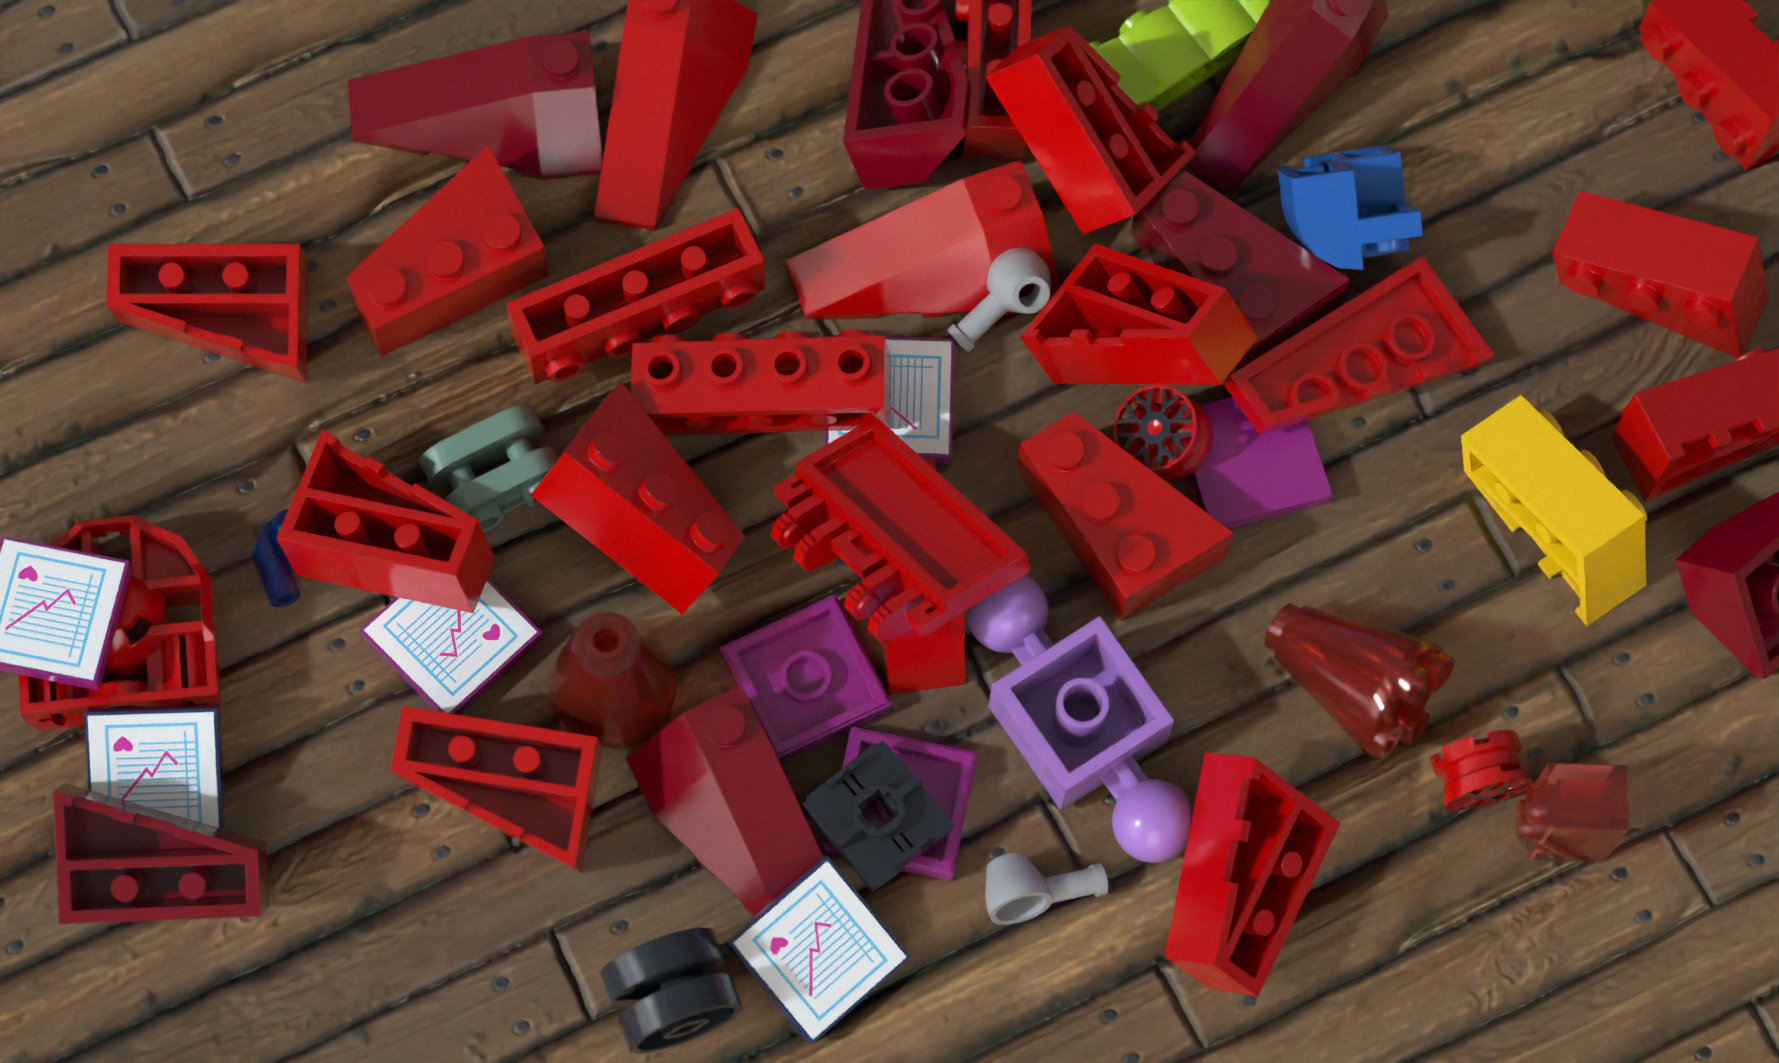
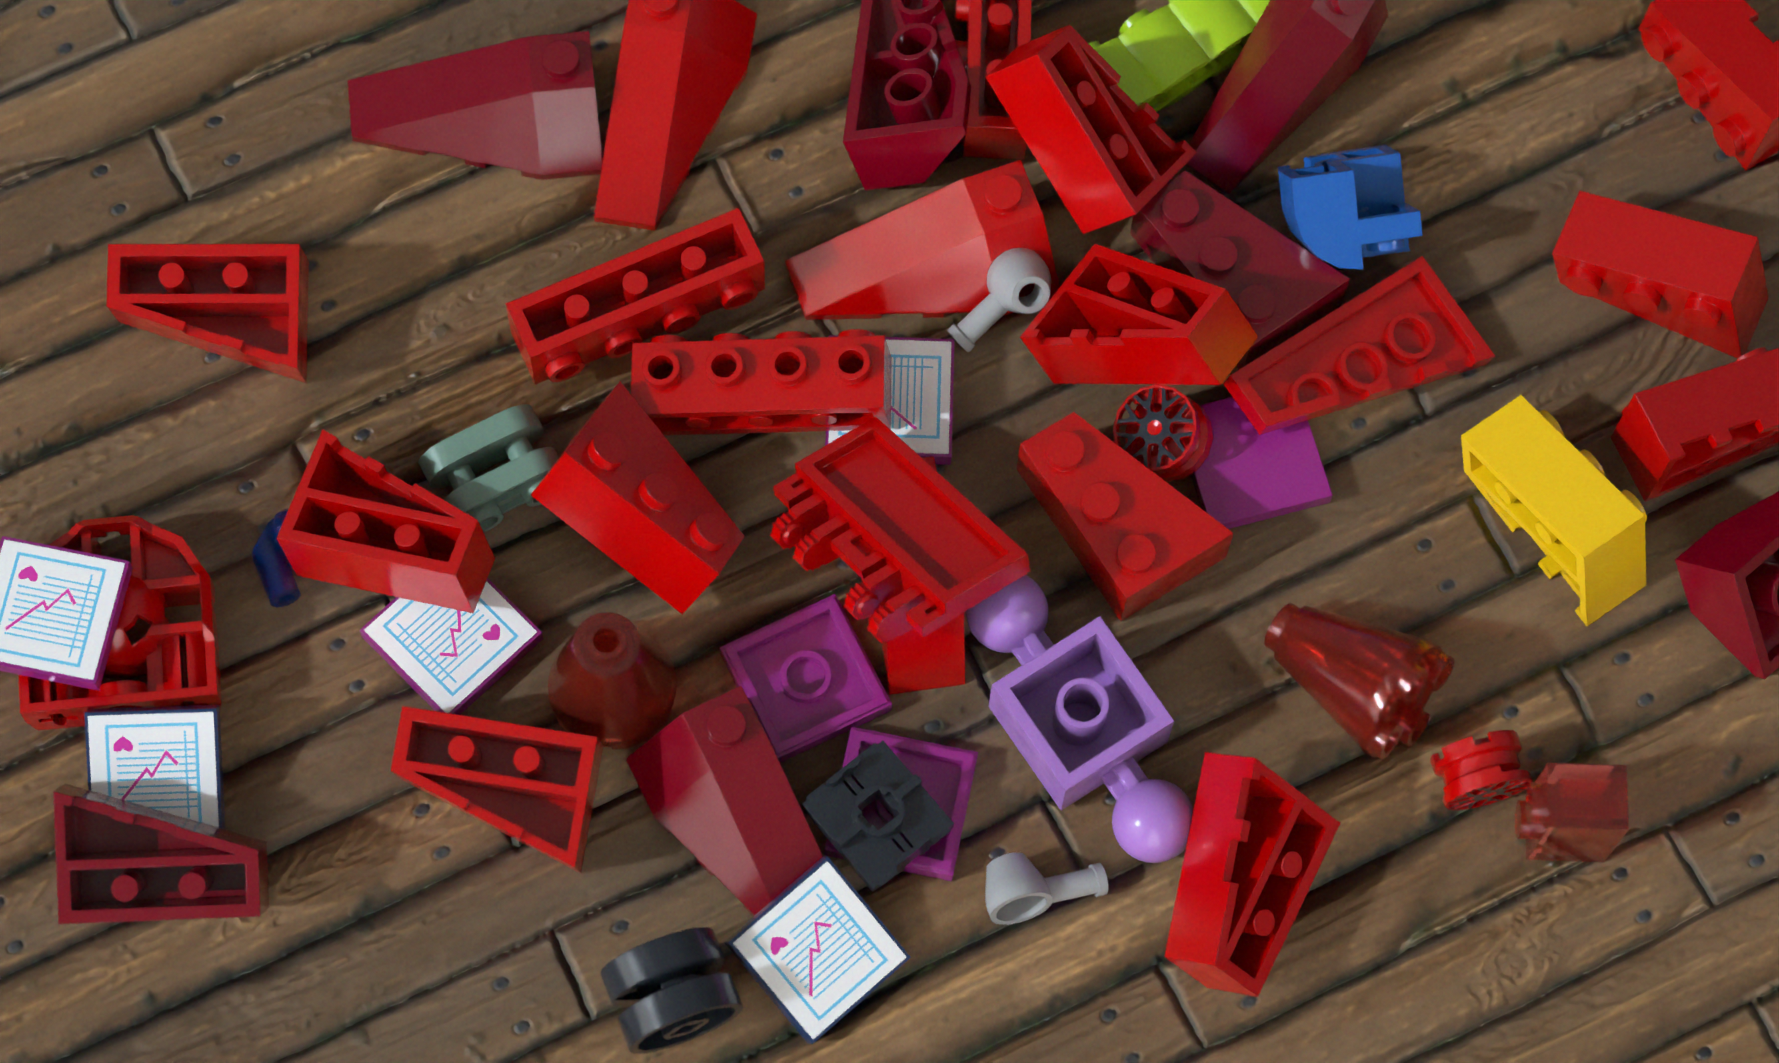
(448, 258): red wedge -> none

